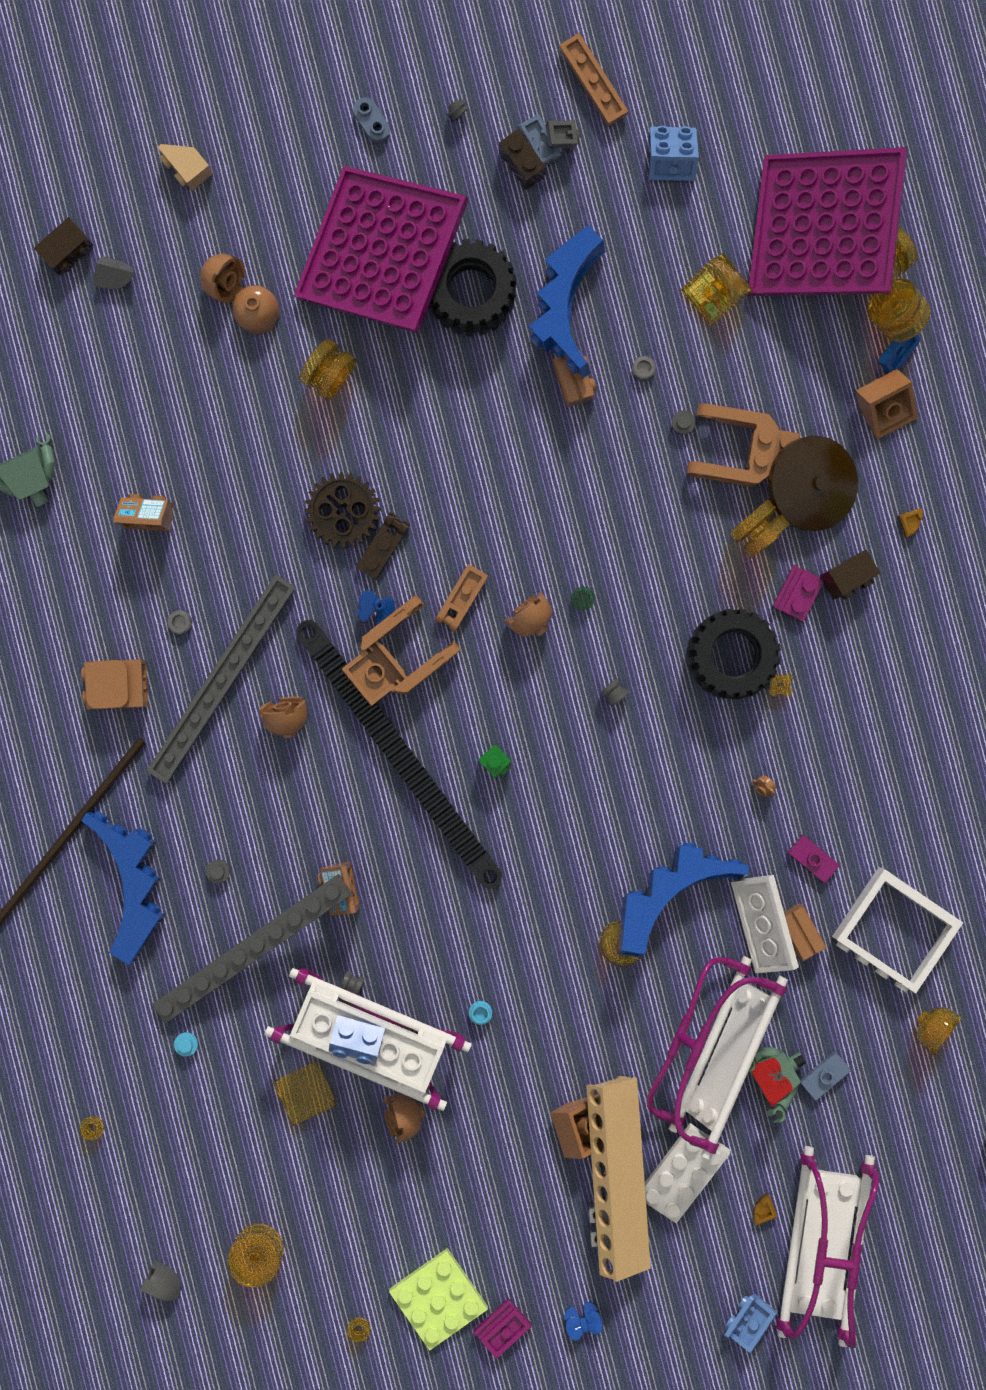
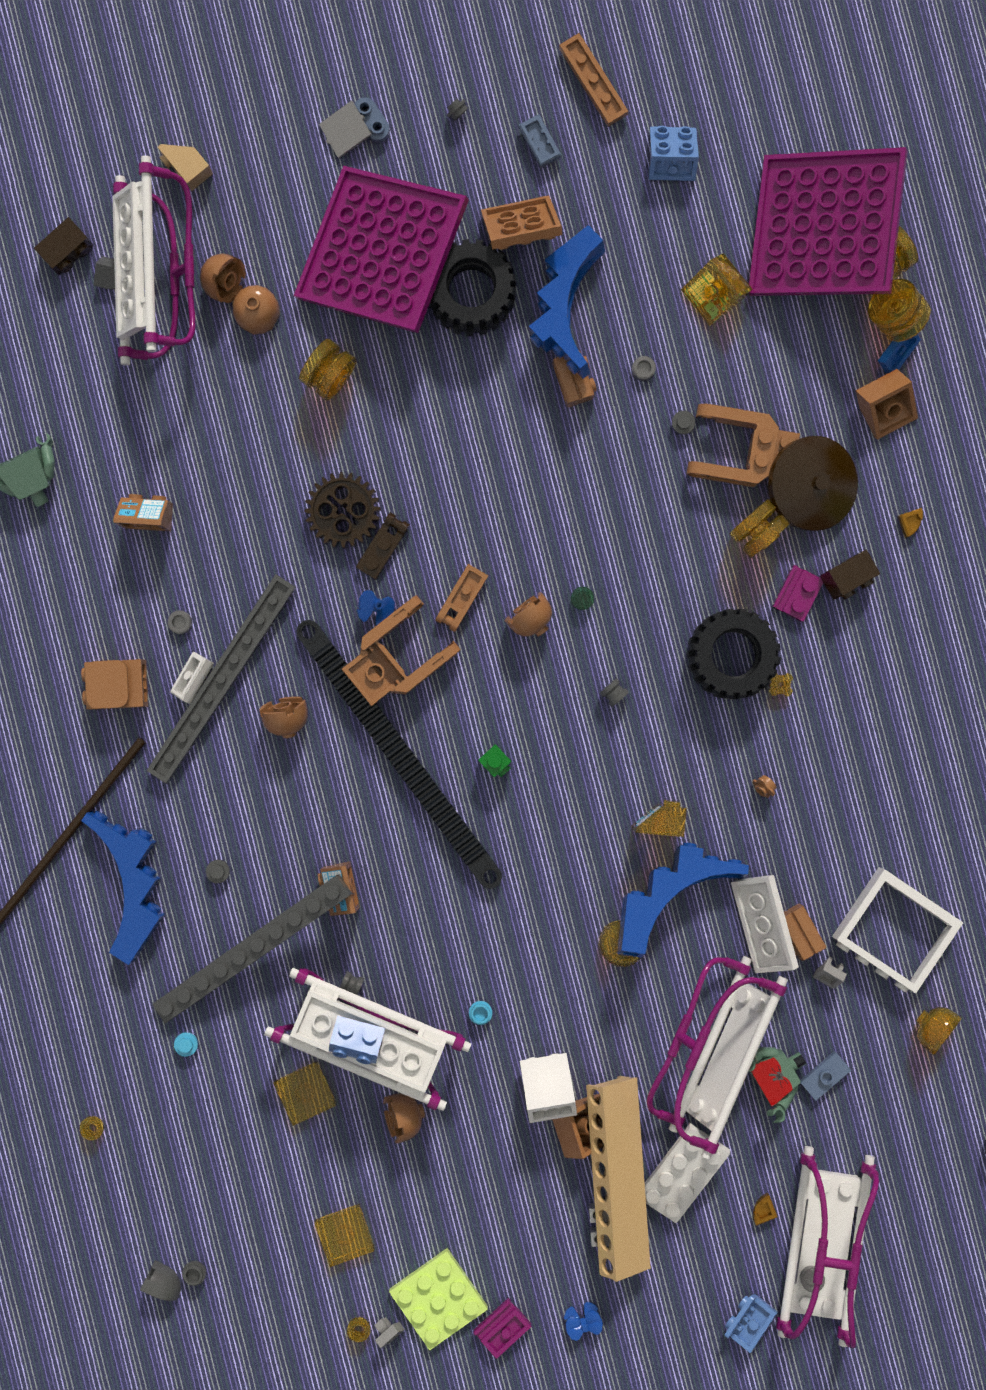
(133, 309): none -> white piece
(191, 677): none -> white brick
(194, 1273): none -> dark grey plate
(255, 1255): clear yellow wheel -> none
(344, 1235): none -> clear yellow tile
(345, 129): none -> light grey piece
(388, 1331): none -> light grey tile
(521, 222): none -> medium nougat plate
(522, 159): dark brown brick -> none
(548, 1087): none -> white brick
(562, 134): dark grey bracket -> none
(663, 820): none -> clear yellow slope
(806, 1278): none -> flat silver tile
(813, 858): magenta plate -> none
(829, 974): none -> light grey tile

